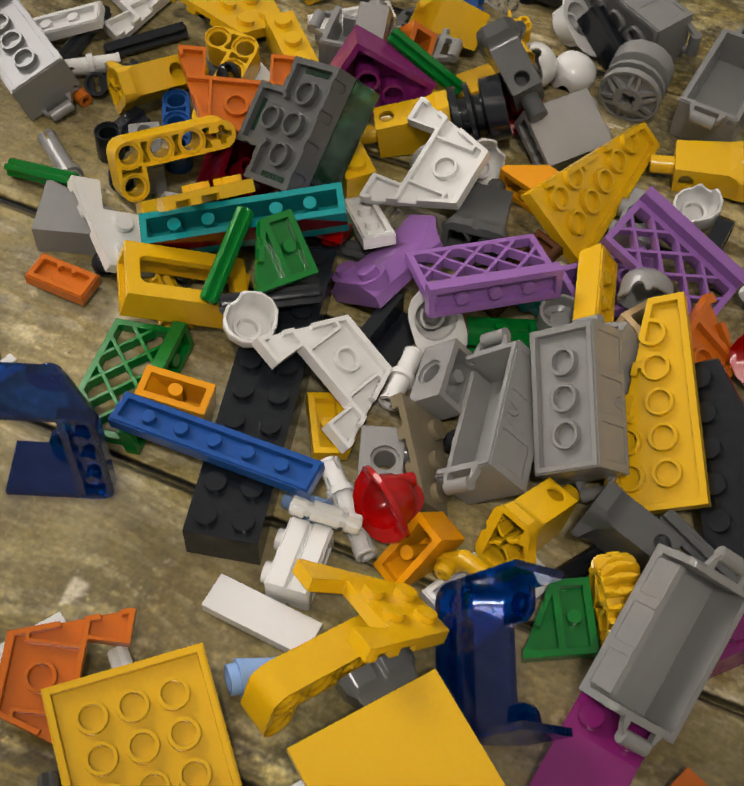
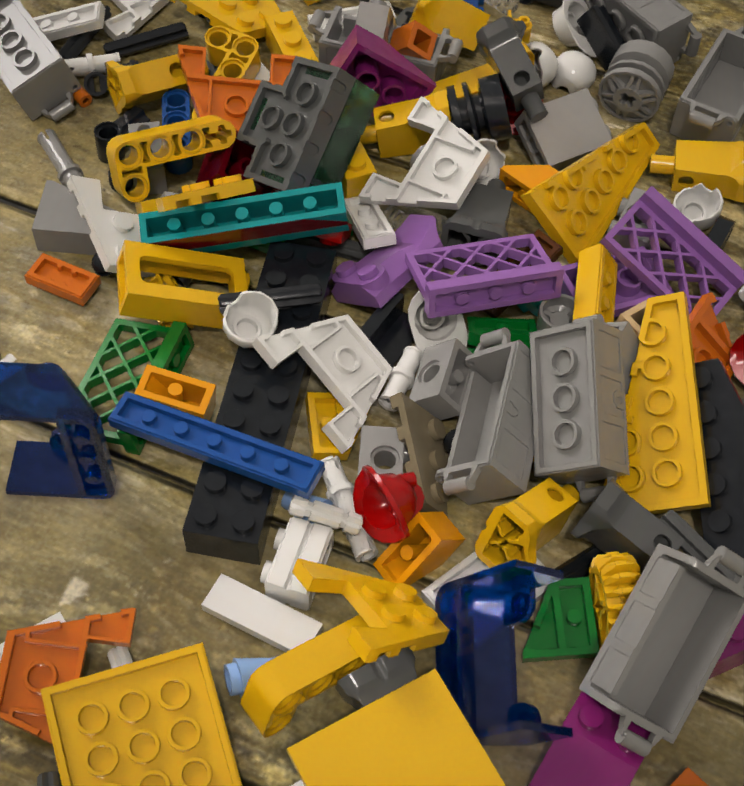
(37, 172): green axle -> none
(226, 67): black hinge -> none
(226, 255): green axle -> none
(281, 253): green wing -> none
(424, 60): green axle -> none
(458, 562): yellow arm -> none
(643, 284): light grey hair -> none

